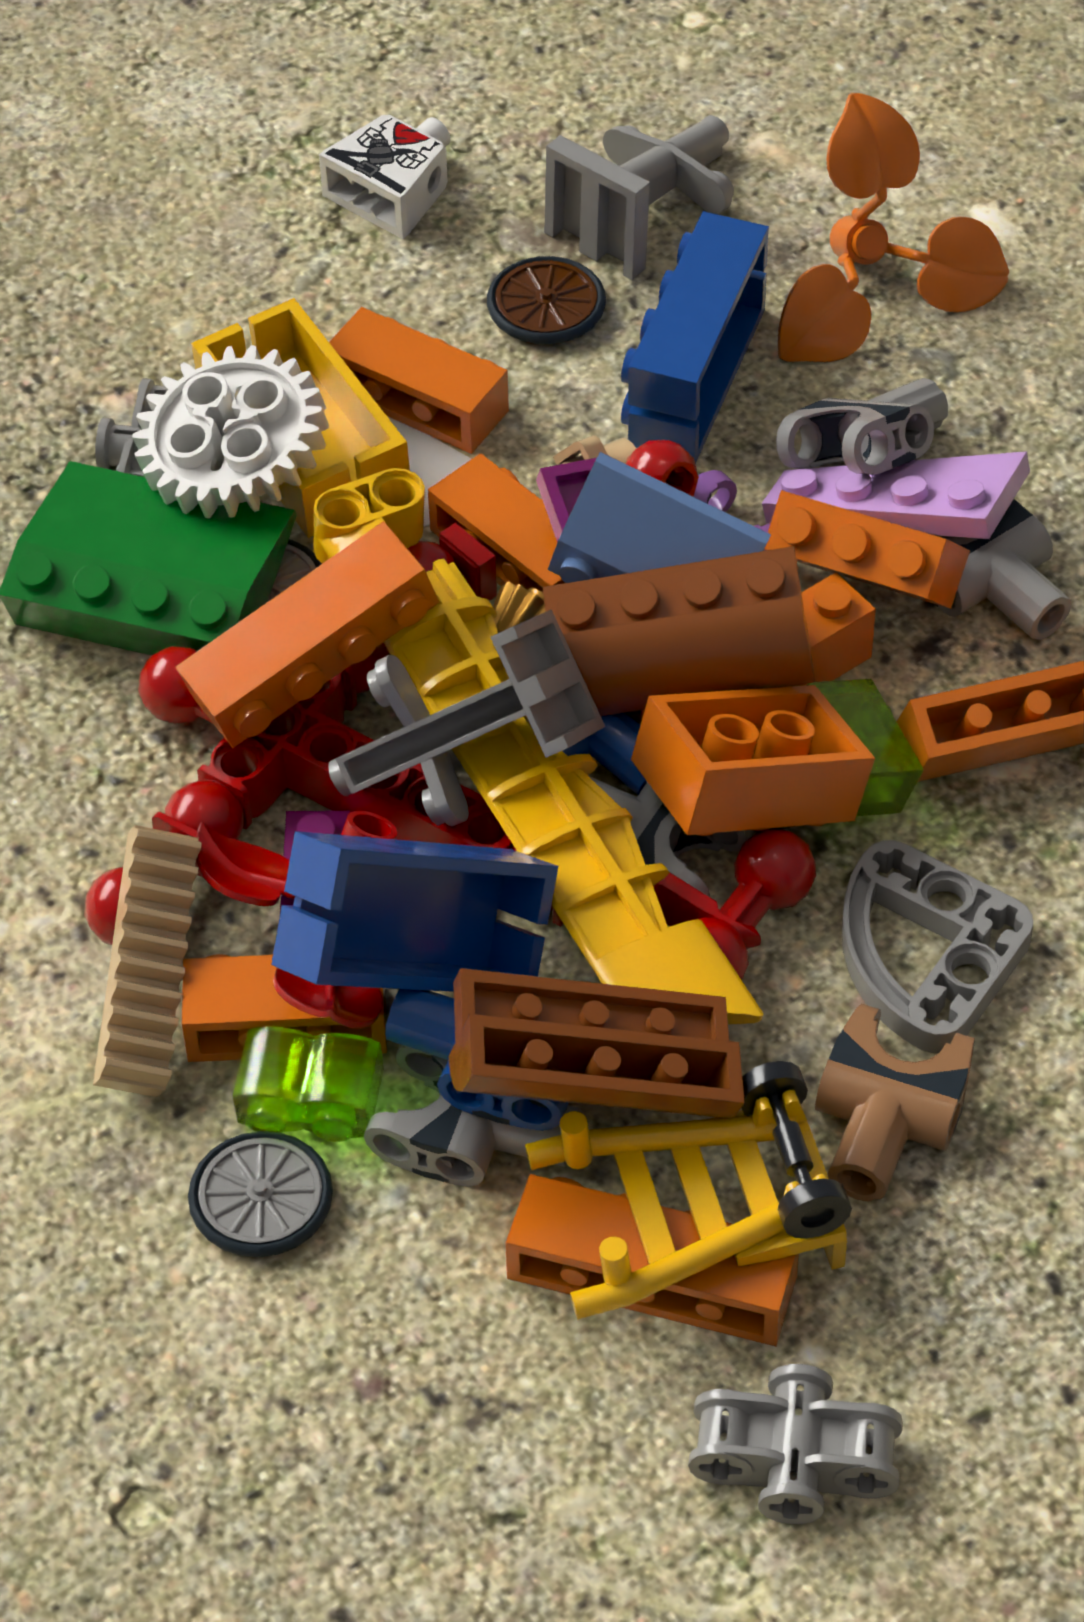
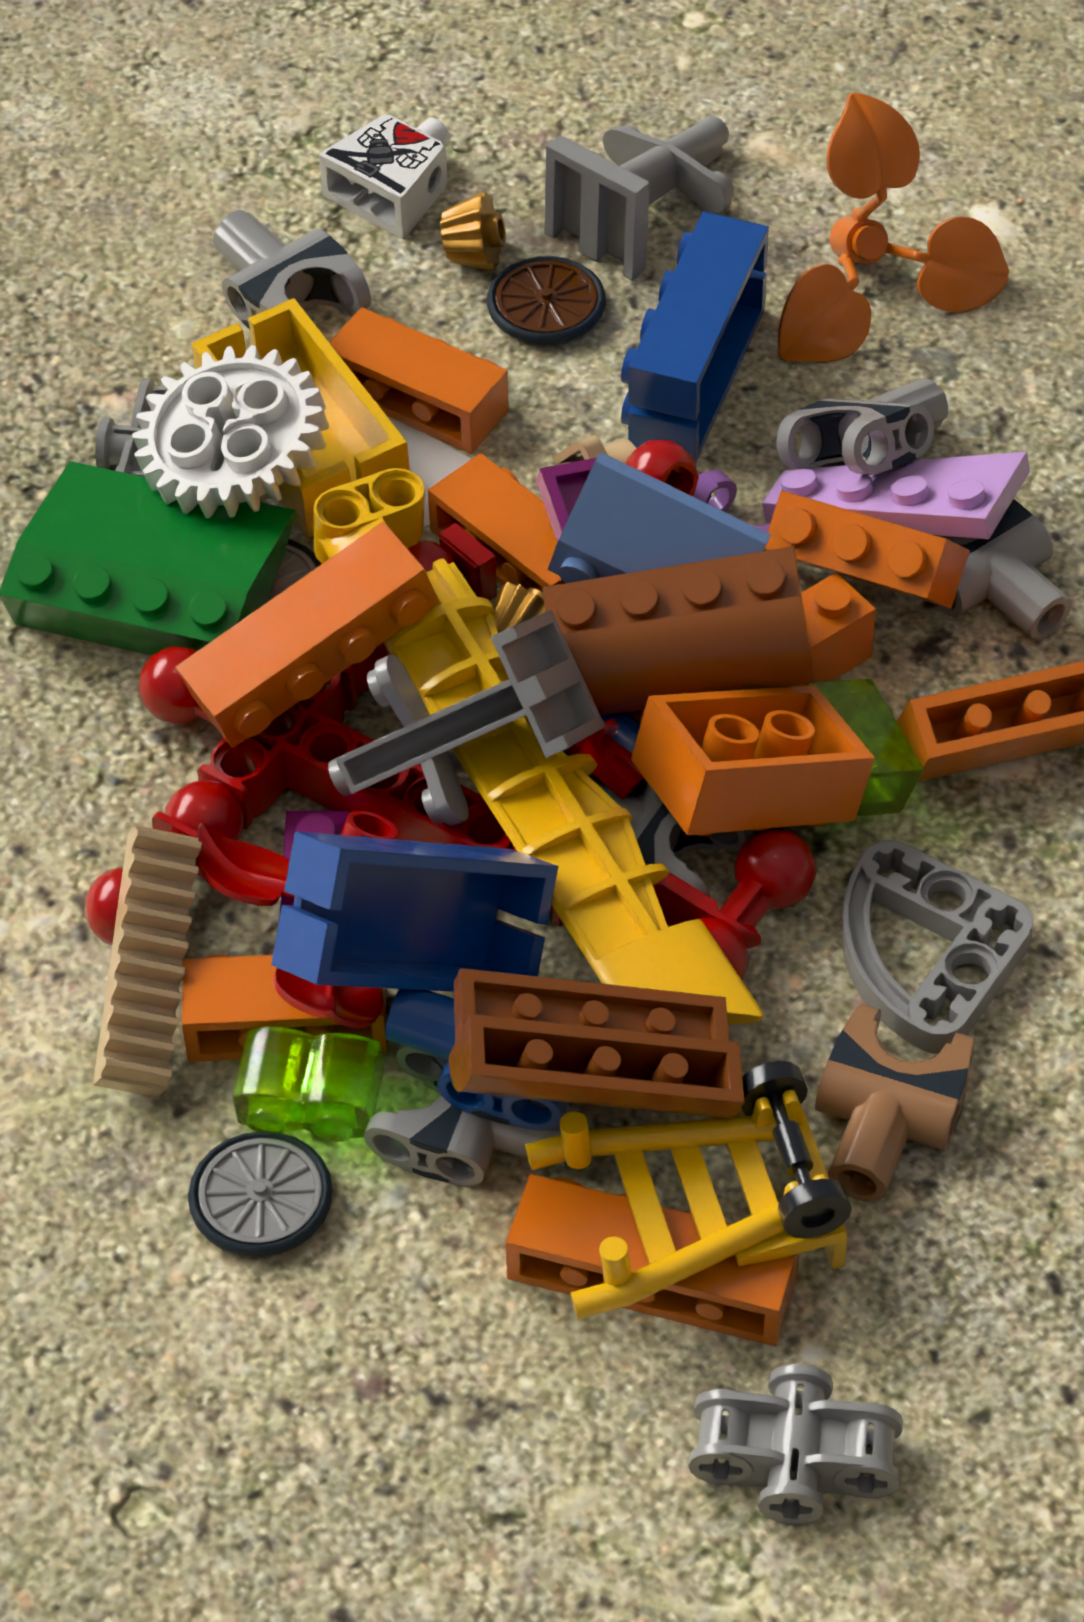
(269, 273): none -> light grey connector
(473, 232): none -> pearl gold piece
(613, 760): none -> red piece

